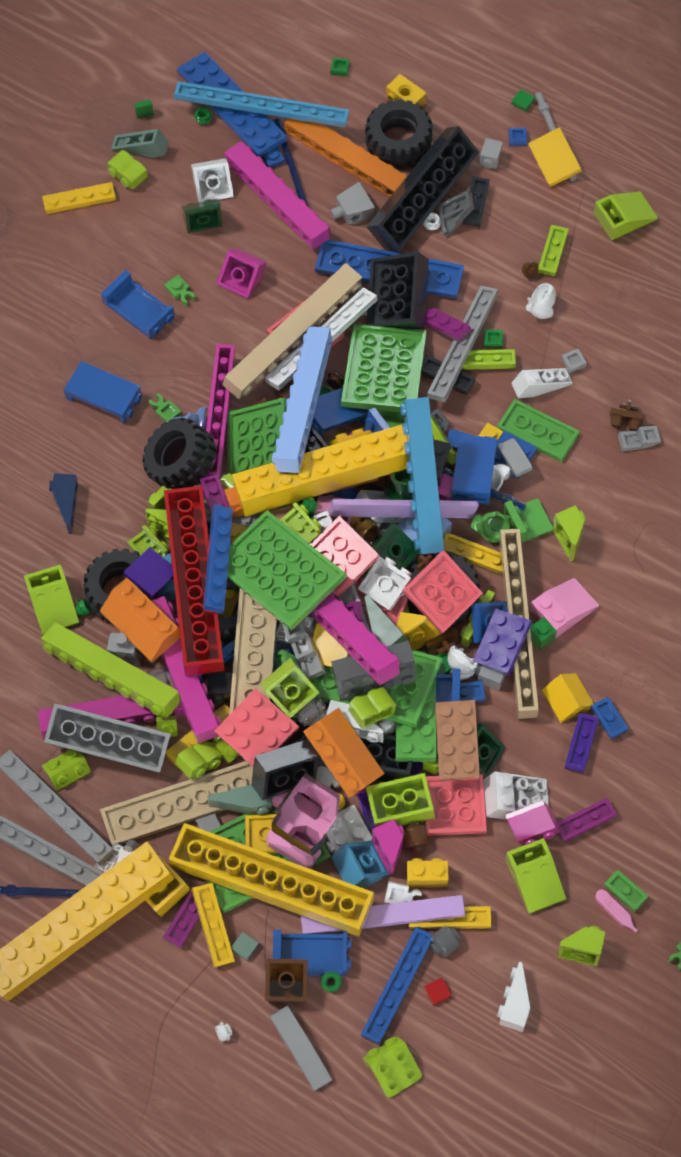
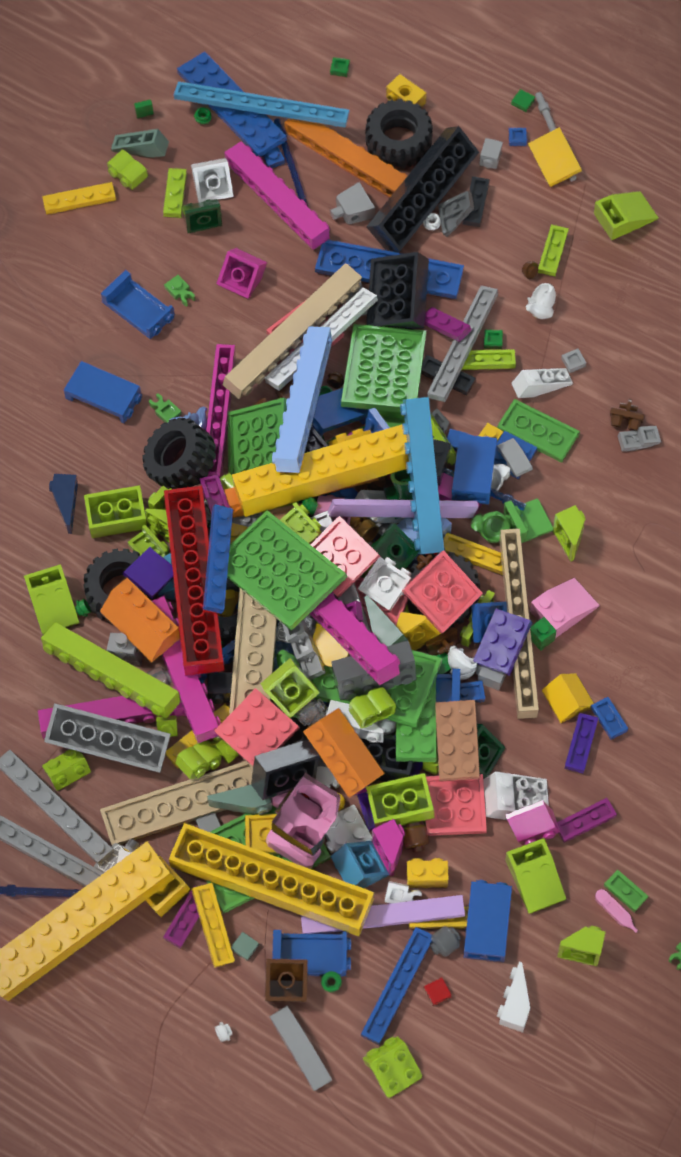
(115, 511): none -> lime brick
(174, 192): none -> lime plate
(487, 921): none -> blue panel

